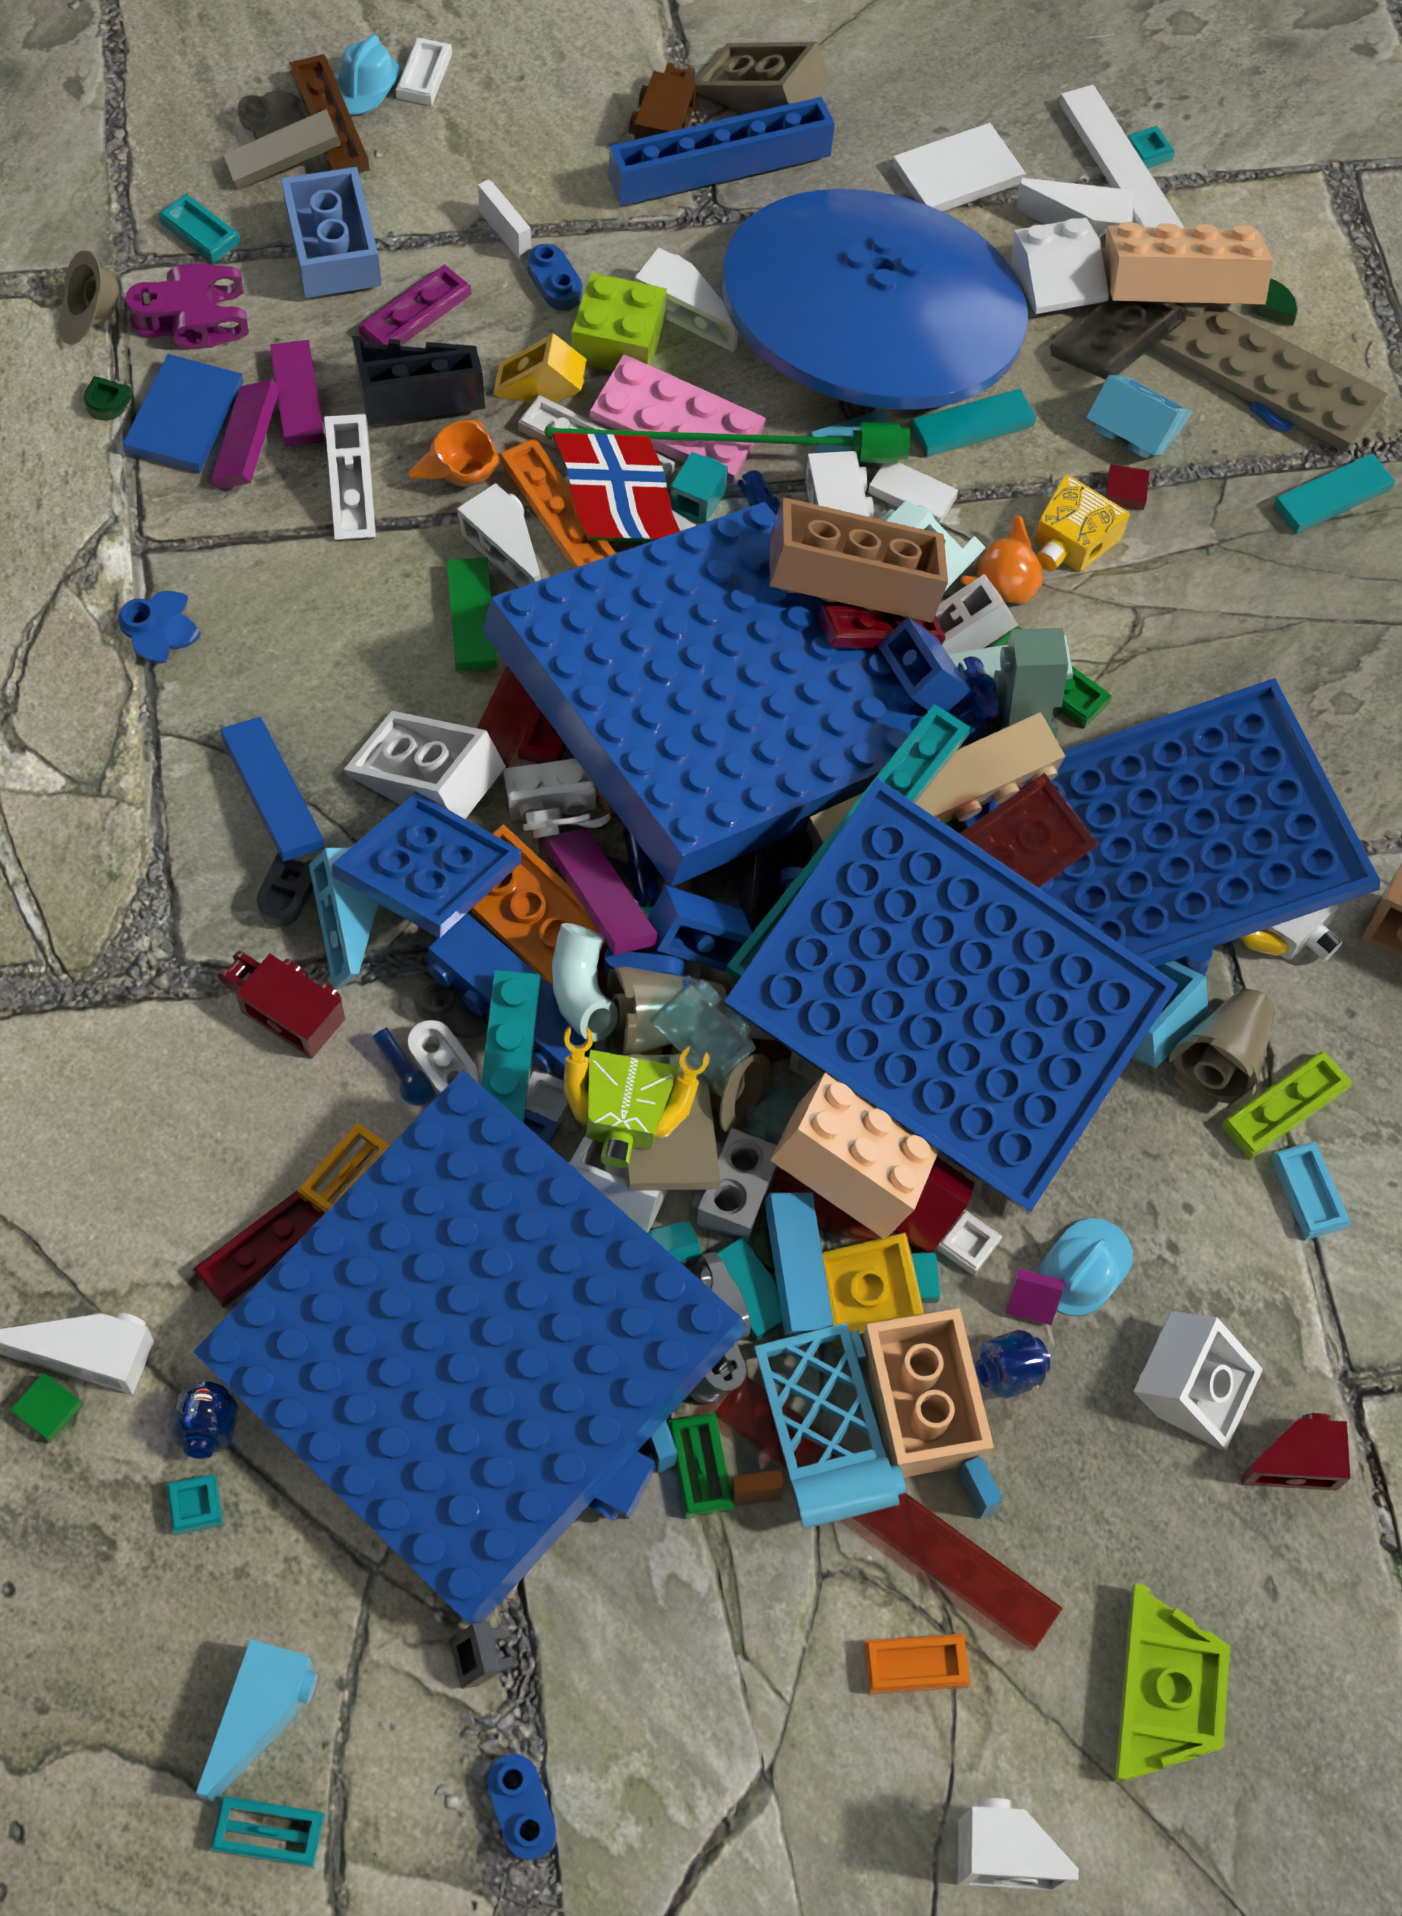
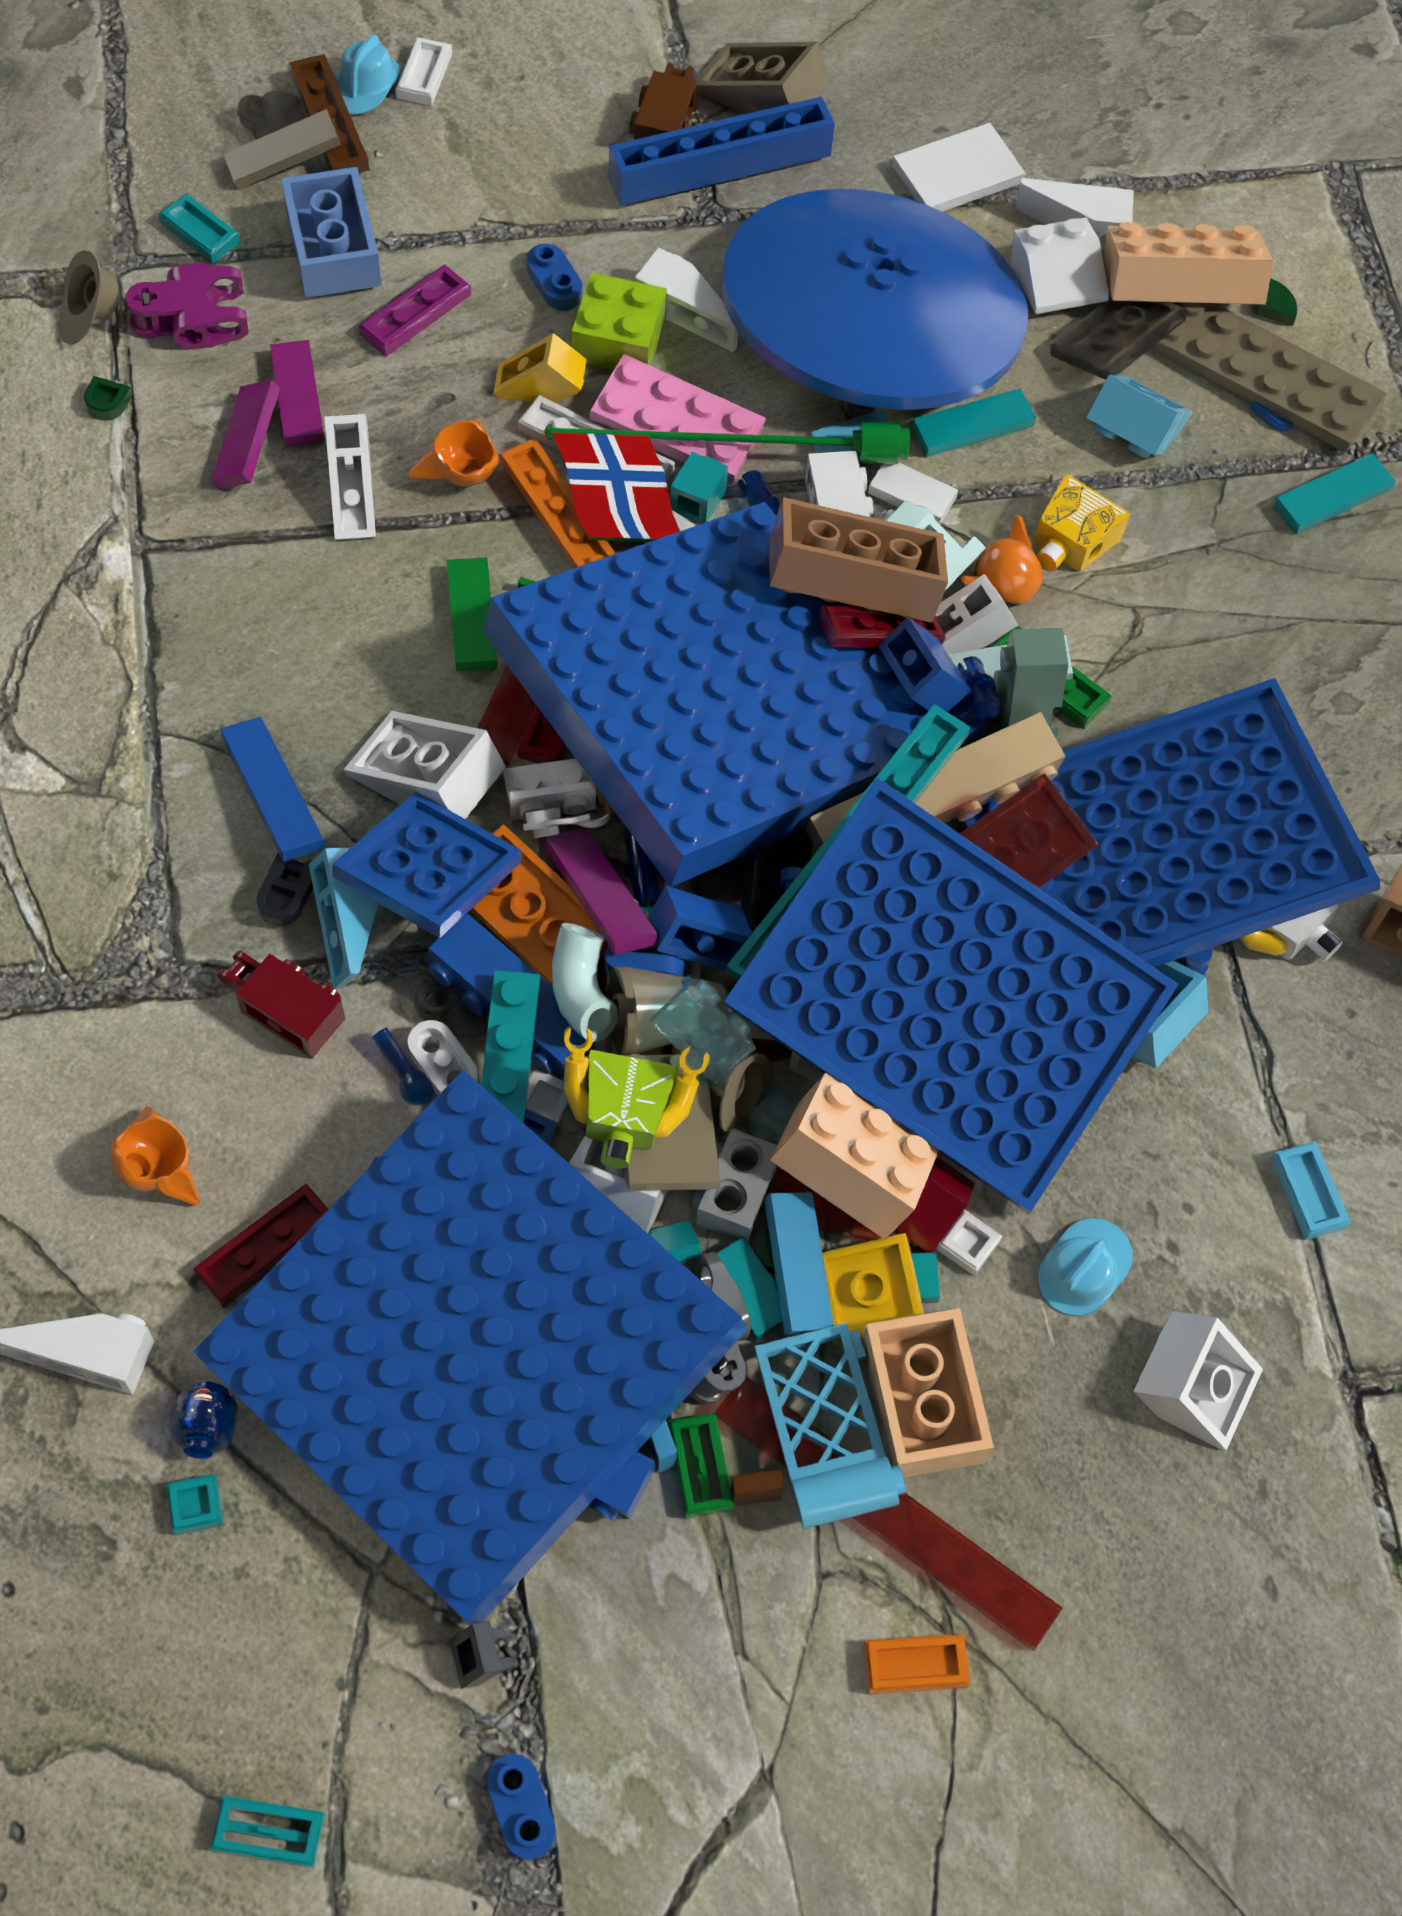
(46, 1407): green tile -> none
(154, 1158): none -> orange piece
(162, 627): blue plate -> none
(183, 413): blue tile -> none
(260, 1706): medium azure slope -> none
(321, 1202): light orange tile -> none
(417, 381): black wedge -> none
(499, 531): white slope -> none
(504, 219): white tile -> none
(980, 1486): dark azure tile -> none
(1009, 1850): white slope -> none
(1013, 1363): clear blue head -> none
(1035, 1296): magenta tile -> none
(1116, 155): white tile -> none
(1127, 486): dark red tile -> none
(1151, 146): teal tile -> none
(1170, 1689): lime wing -> none
(1226, 1051): dark tan cone -> none
(1286, 1104): lime tile -> none
(1305, 1456): dark red slope -> none

